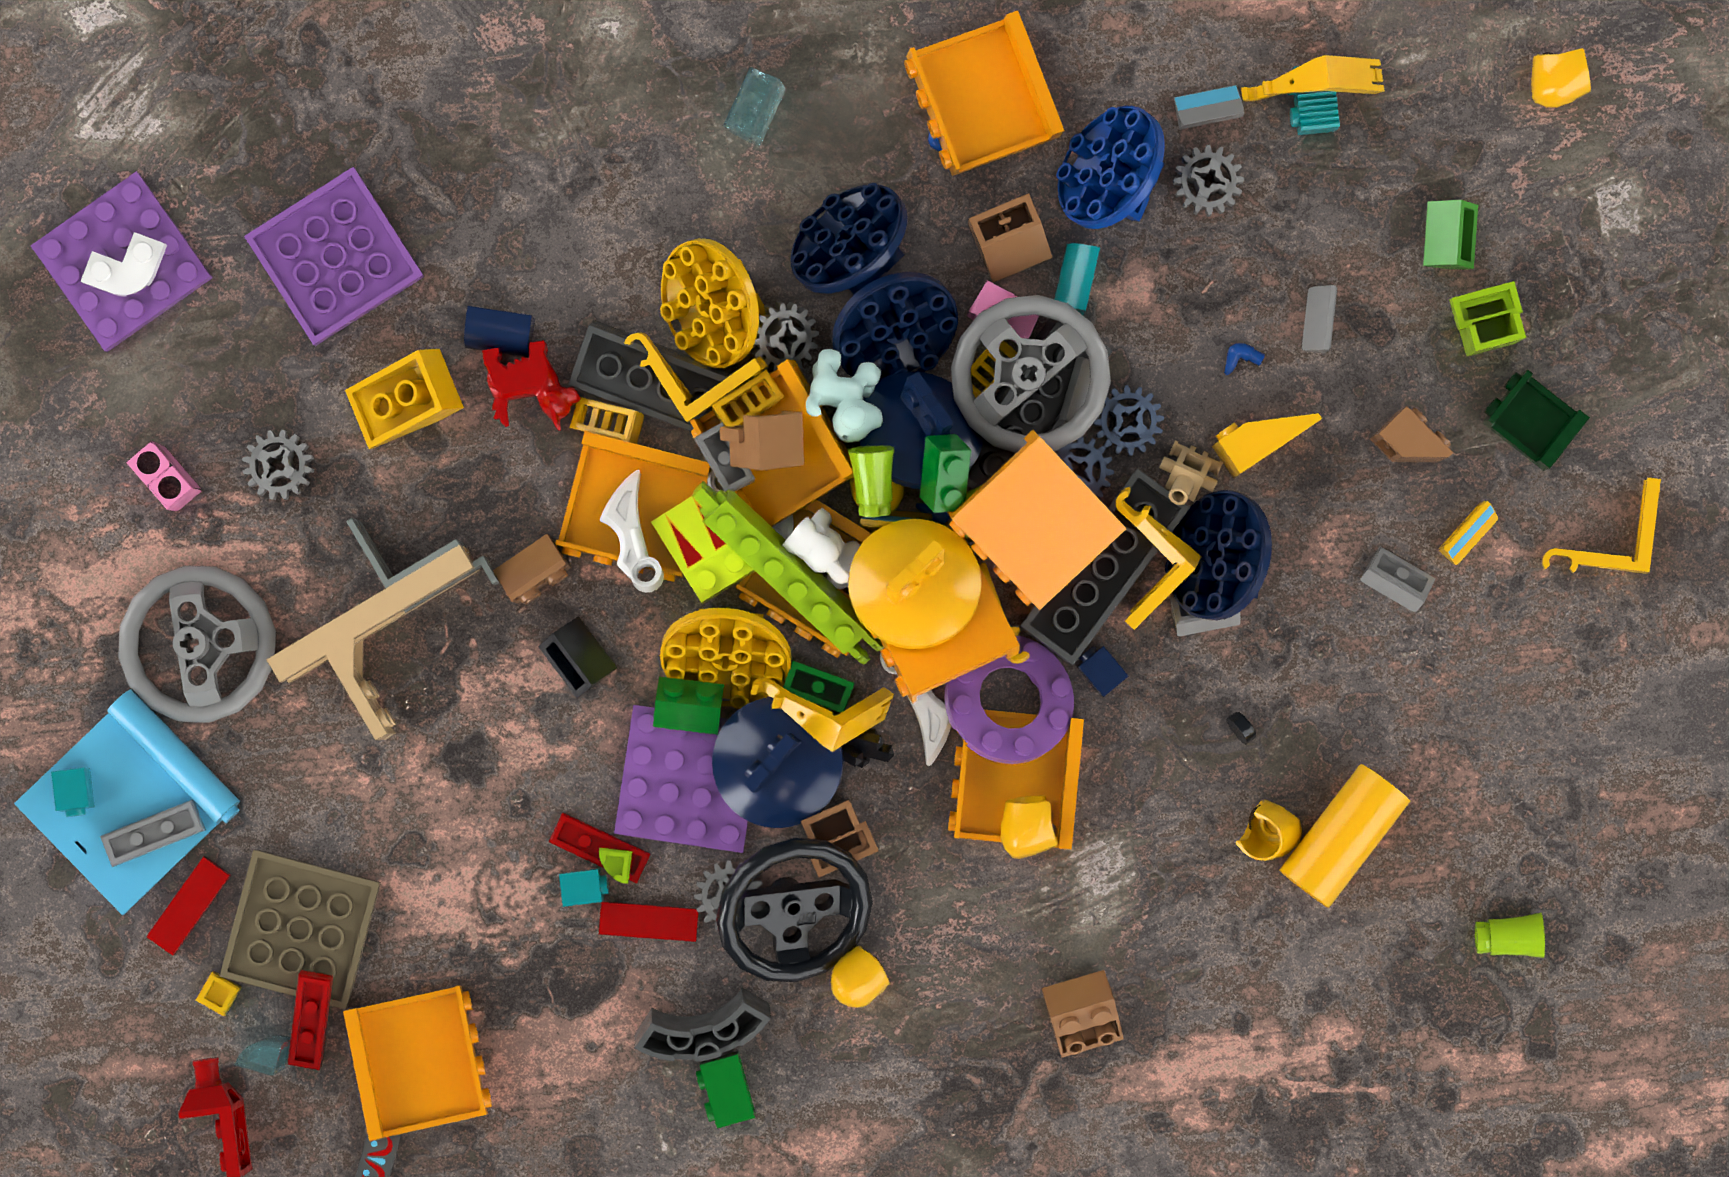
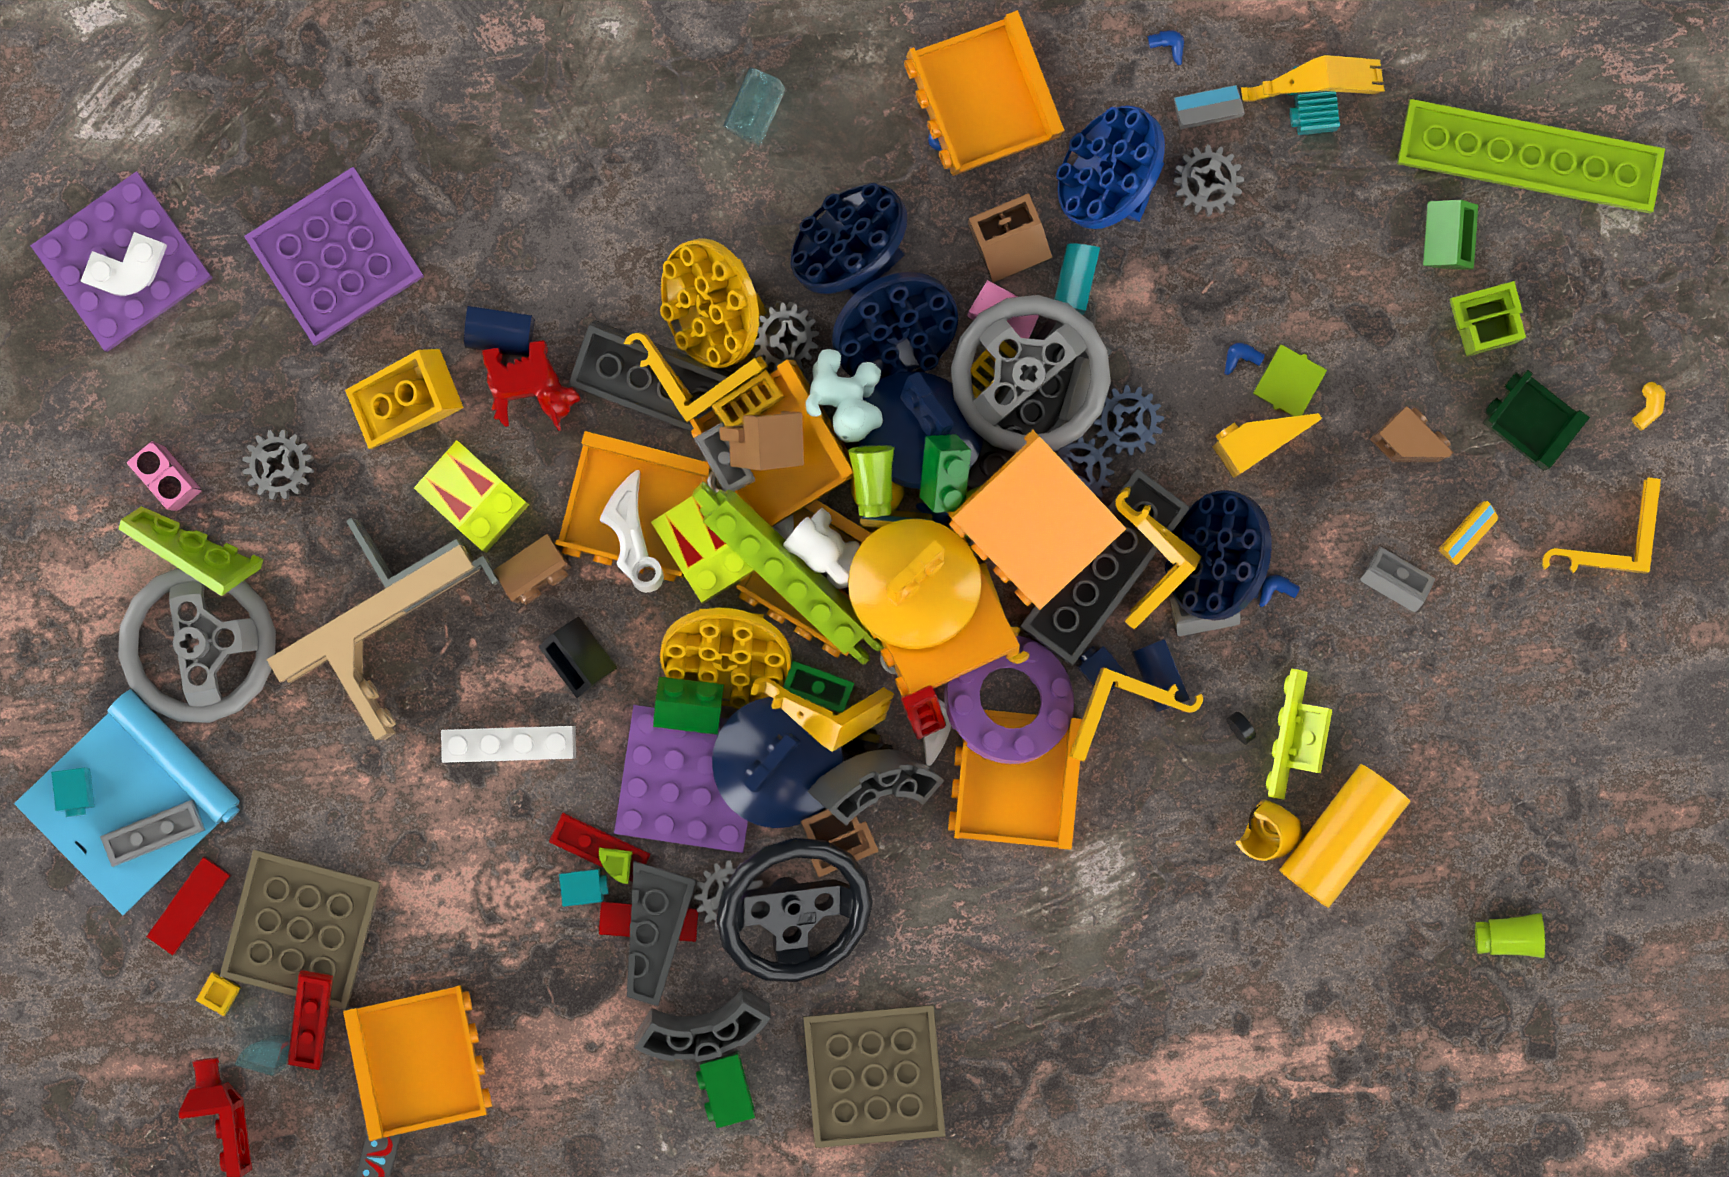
(190, 551): none -> lime wing
(471, 496): none -> neon yellow slope
(508, 744): none -> white brick
(632, 428): yellow slope -> none
(656, 923): none -> dark grey wing
(858, 978): yellow piece -> none
(870, 775): none -> dark grey brick
(874, 1076): none -> dark tan plate
(924, 712): none -> red tile
(1027, 826): yellow piece -> none
(1082, 1013): medium nougat slope -> none
(1099, 697): none -> yellow hinge
(1160, 671): none -> dark blue brick
(1169, 38): none -> blue animal
(1189, 473): tan piece -> none
(1277, 583): none -> blue animal
(1289, 381): none -> lime piece
(1300, 737): none -> neon yellow bracket
(1319, 318): light grey slope -> none
(1531, 156): none -> lime plate
(1559, 78): yellow piece -> none
(1654, 407): none -> yellow arm

